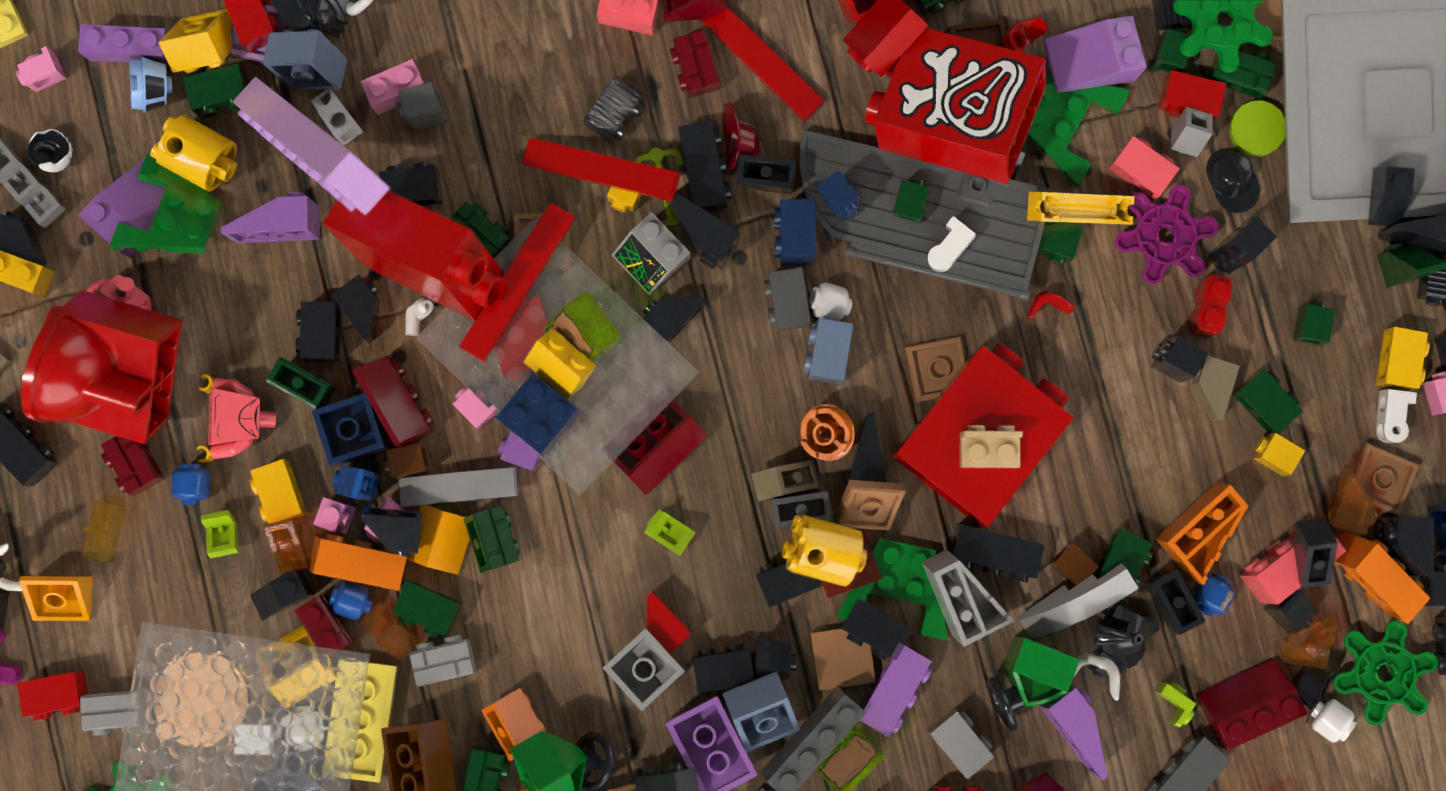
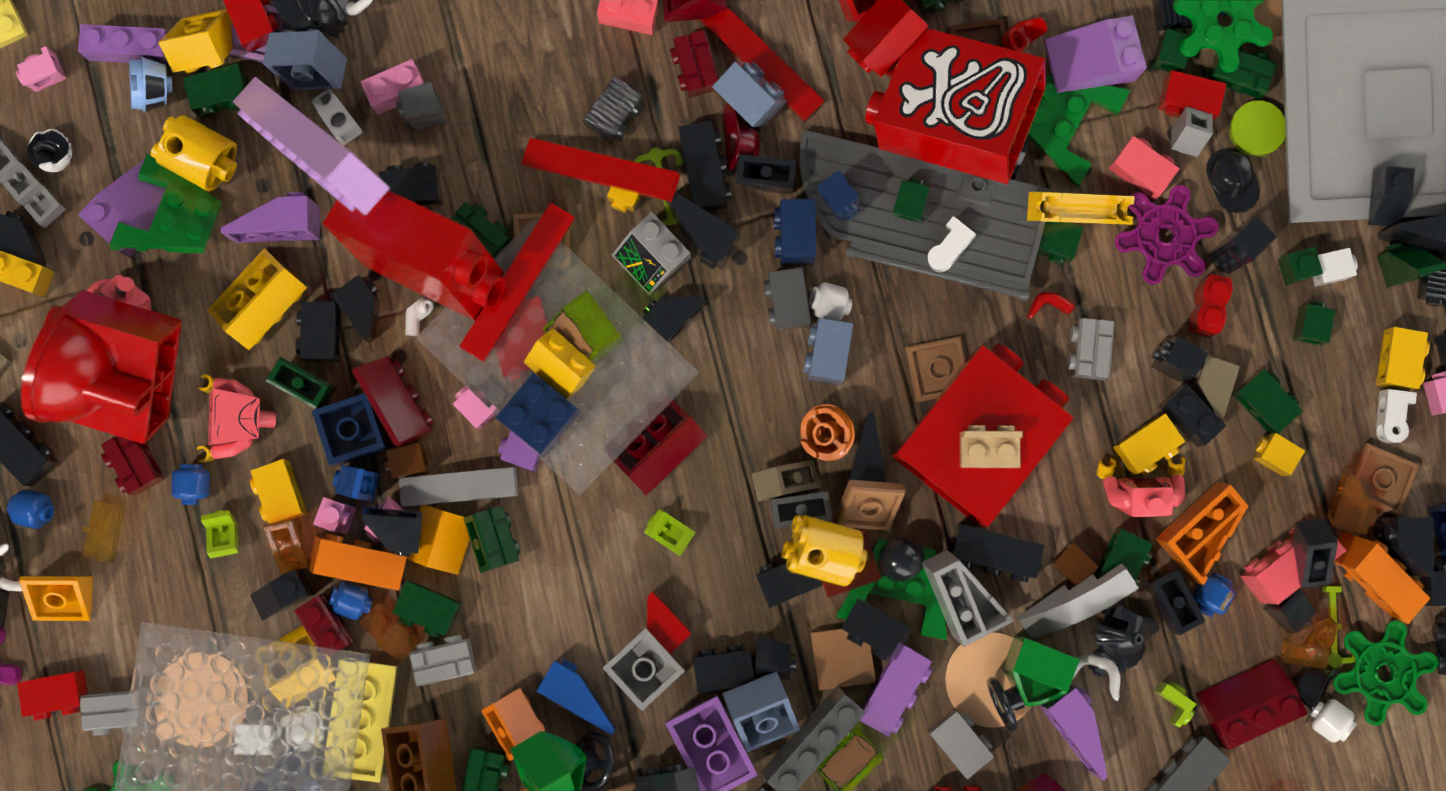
(30, 509): none -> blue head
(256, 299): none -> yellow slope
(572, 692): none -> blue slope
(750, 93): none -> sand blue brick
(901, 559): none -> black hair
(968, 678): none -> light nougat sticker
(1091, 349): none -> light grey brick
(1144, 495): none -> coral torso
(1149, 444): none -> yellow brick
(1192, 415): none -> black brick
(1300, 266): none -> dark green brick
(1335, 659): none -> lime piece
(1336, 267): none -> white brick

